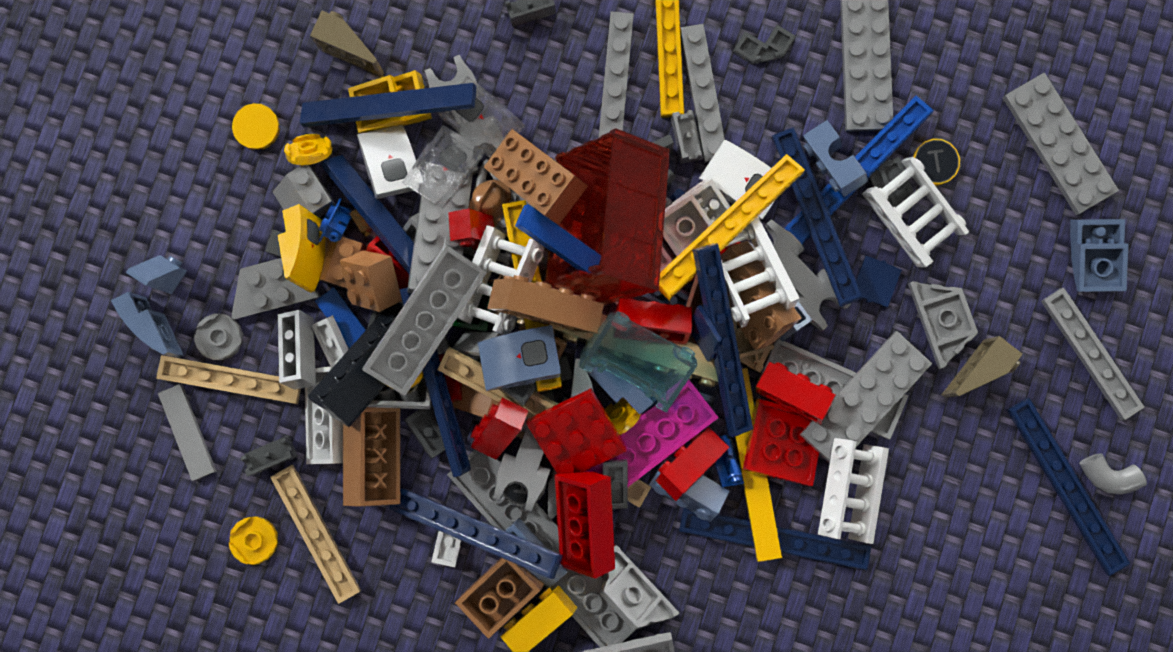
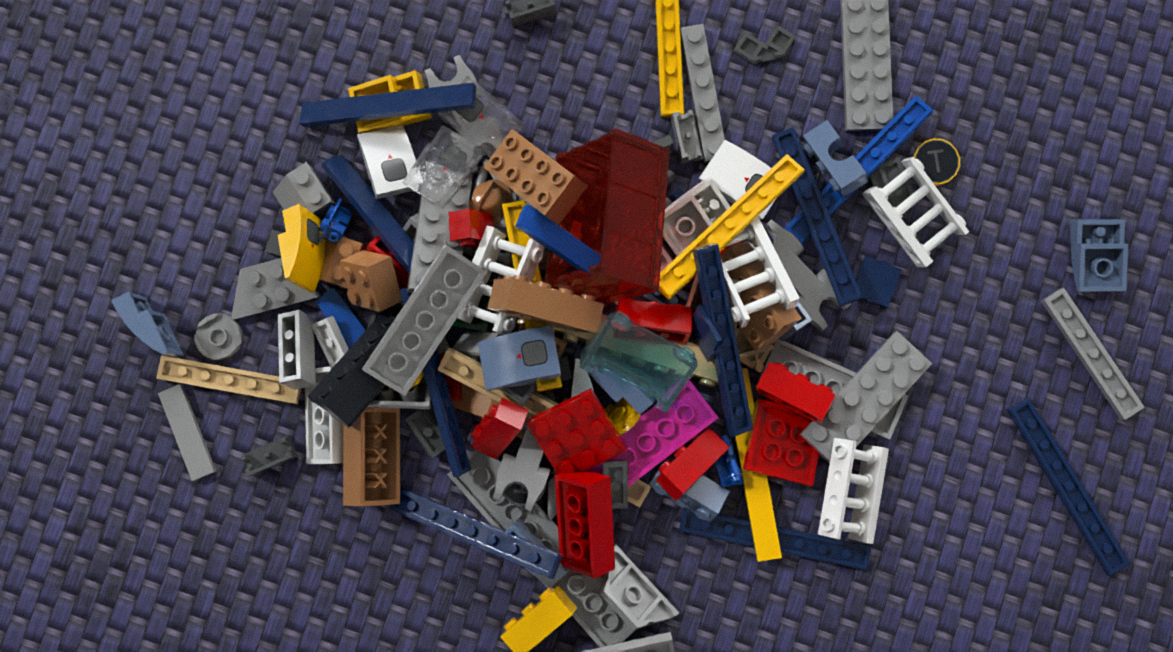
(159, 273): sand blue slope -> none
(253, 540): yellow tile -> none
(255, 126): yellow tile -> none
(308, 149): yellow tile -> none
(315, 534): tan plate -> none
(337, 39): dark tan slope -> none
(361, 223): clear orange tile -> none
(446, 550): white plate -> none
(498, 595): medium nougat brick -> none
(616, 72): light grey plate -> none
(944, 319): light grey wing -> none
(988, 362): dark tan slope -> none
(1060, 143): light grey plate -> none
(1110, 480): light grey cylinder -> none

